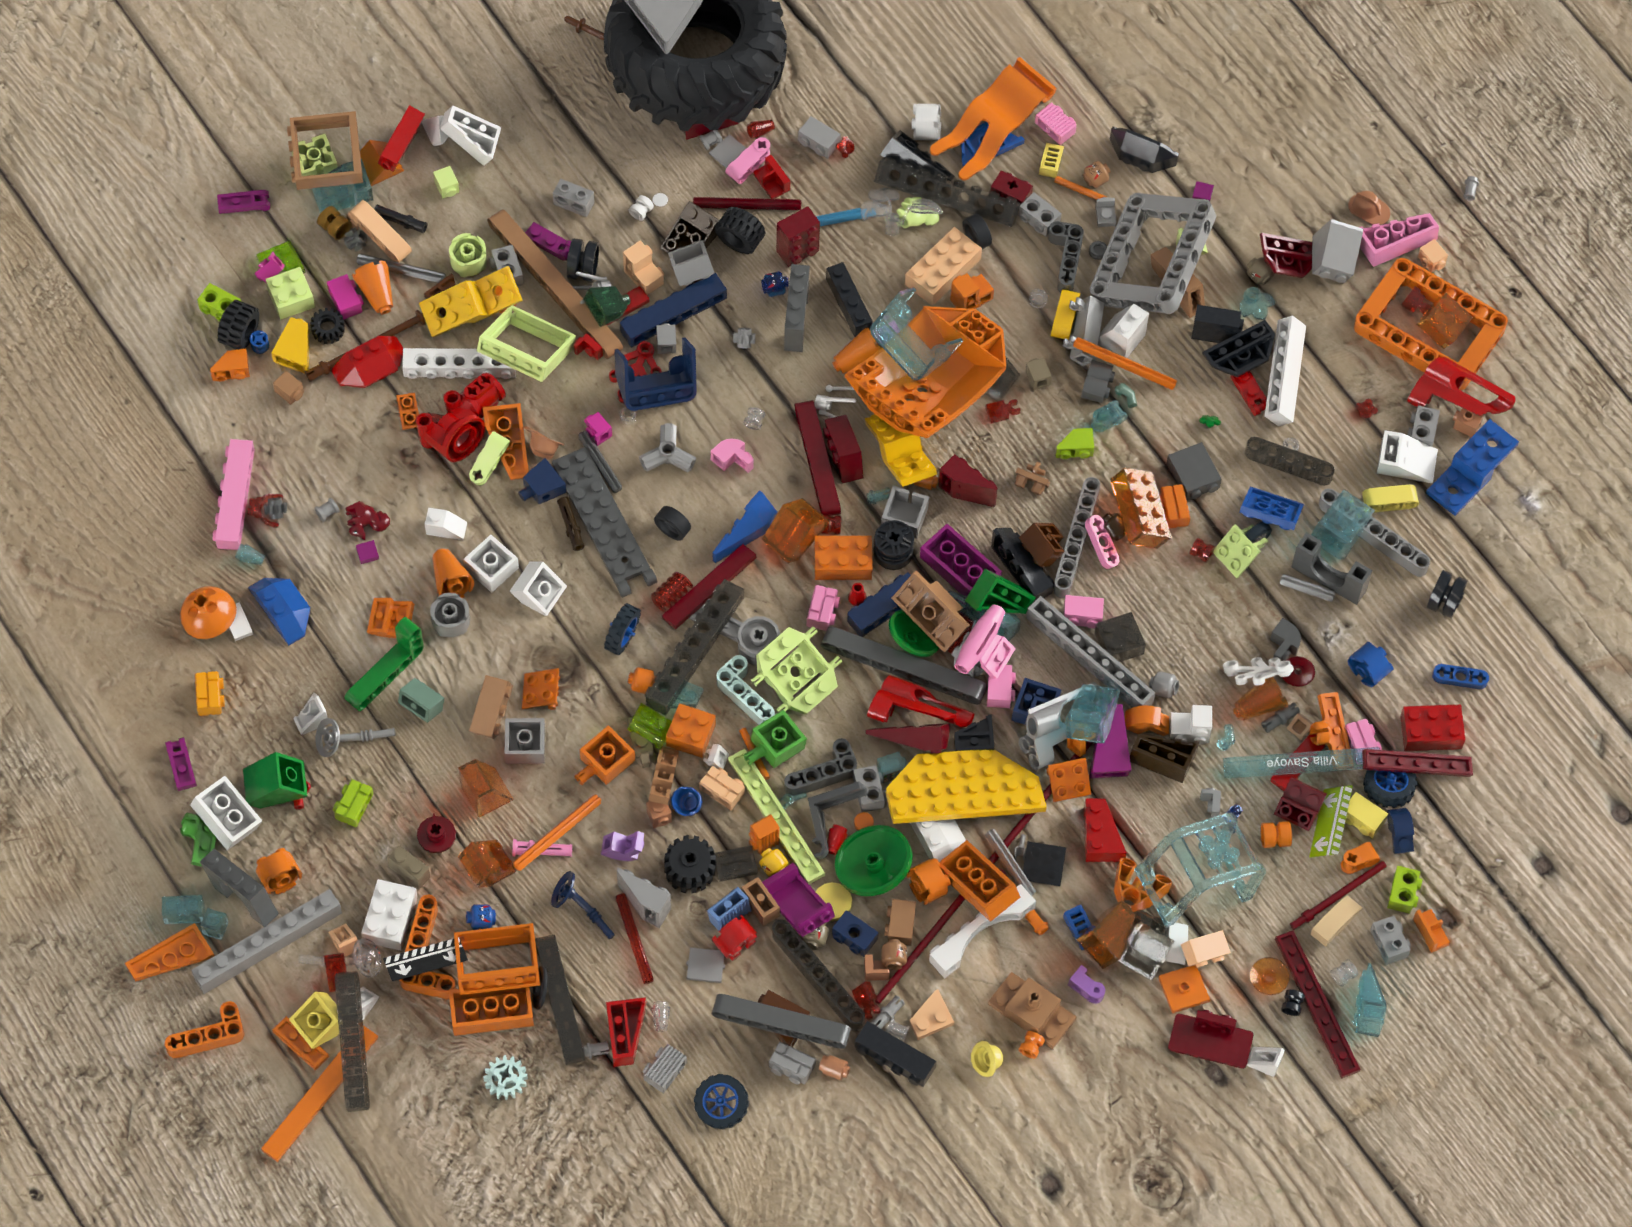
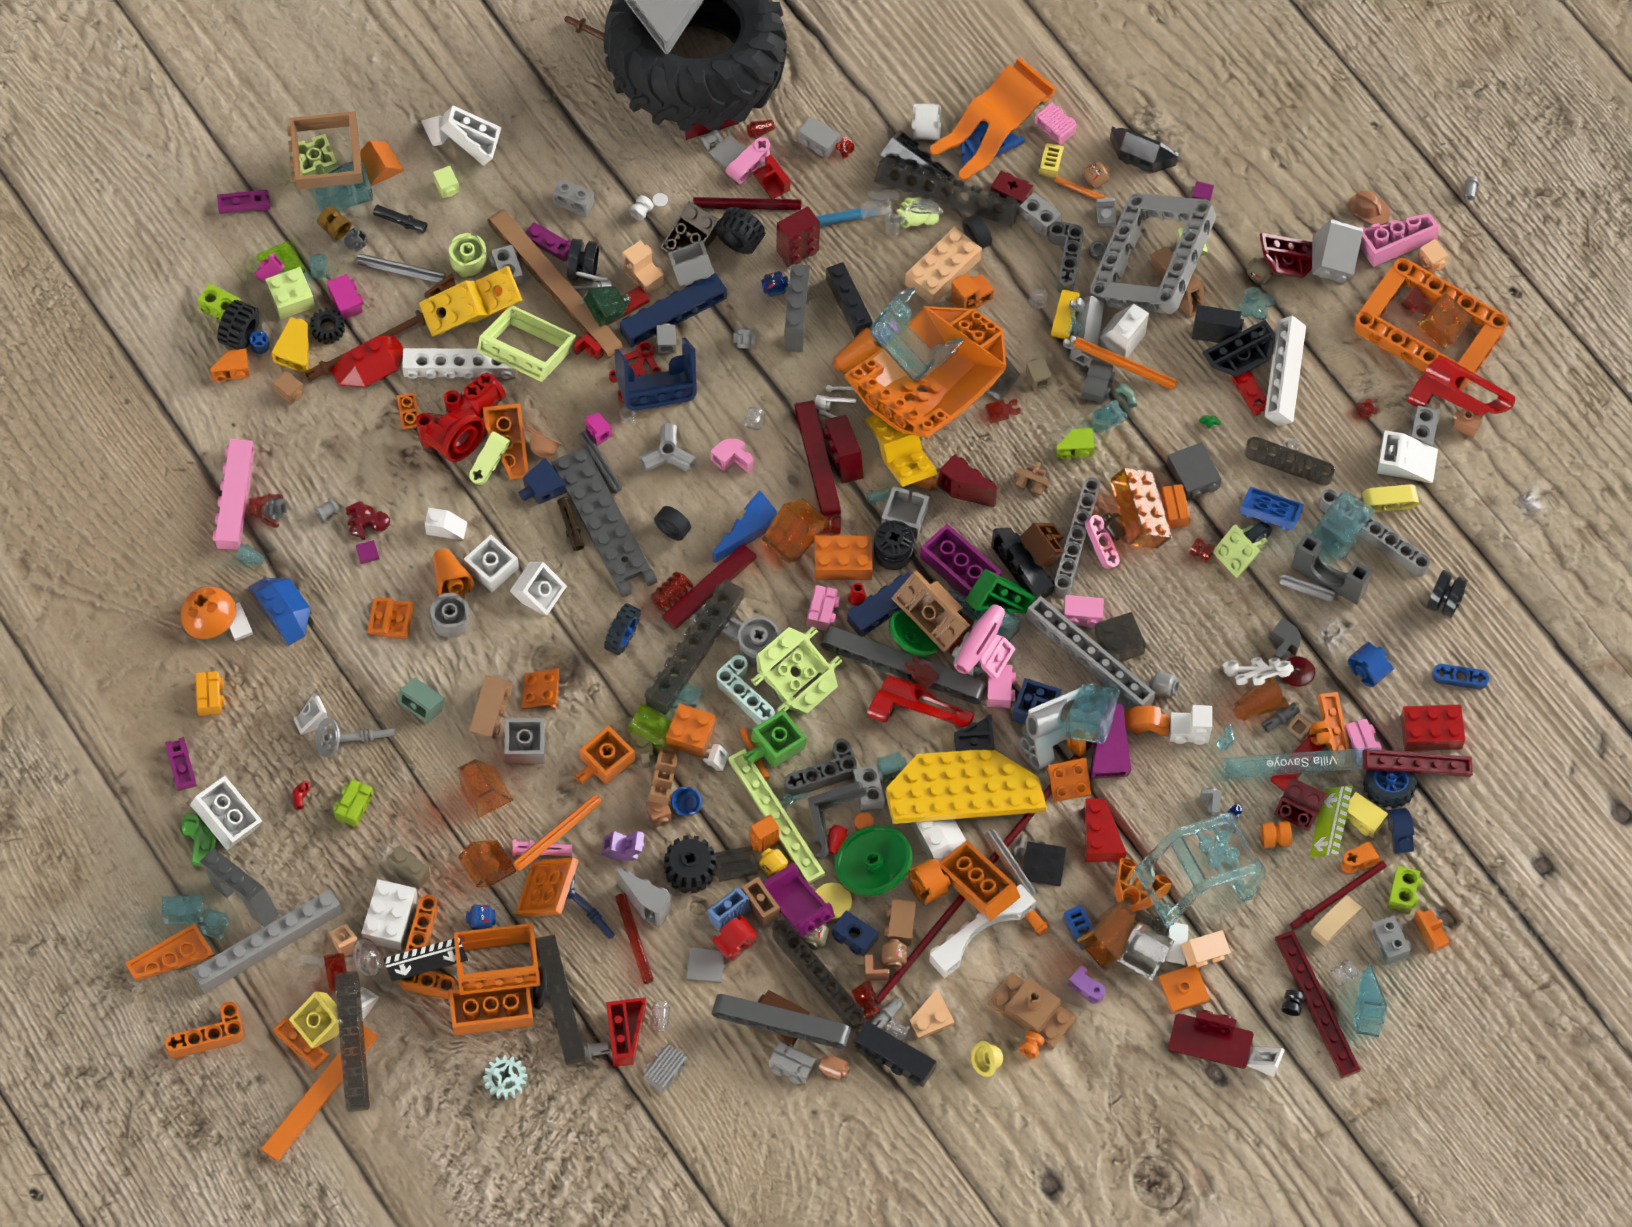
(274, 781): green slope -> none
(278, 871): orange brick -> none
(318, 266): none -> clear light blue brick
(375, 285): orange cone -> none
(388, 240): light nougat beam -> none
(395, 661): green beam -> none
(401, 138): red slope -> none
(436, 834): dark red piece -> none
(546, 887): none -> orange plate
(641, 679): orange head -> none
(711, 1084): black wheel -> none
(722, 787): light nougat brick -> none
(923, 674): none -> clear red plate
(925, 737): dark red wedge -> none
(1074, 326): none -> clear light blue hand
(1164, 756): dark brown wedge -> none
(1269, 967): clear orange dish -> none
(1472, 467): blue bracket -> none

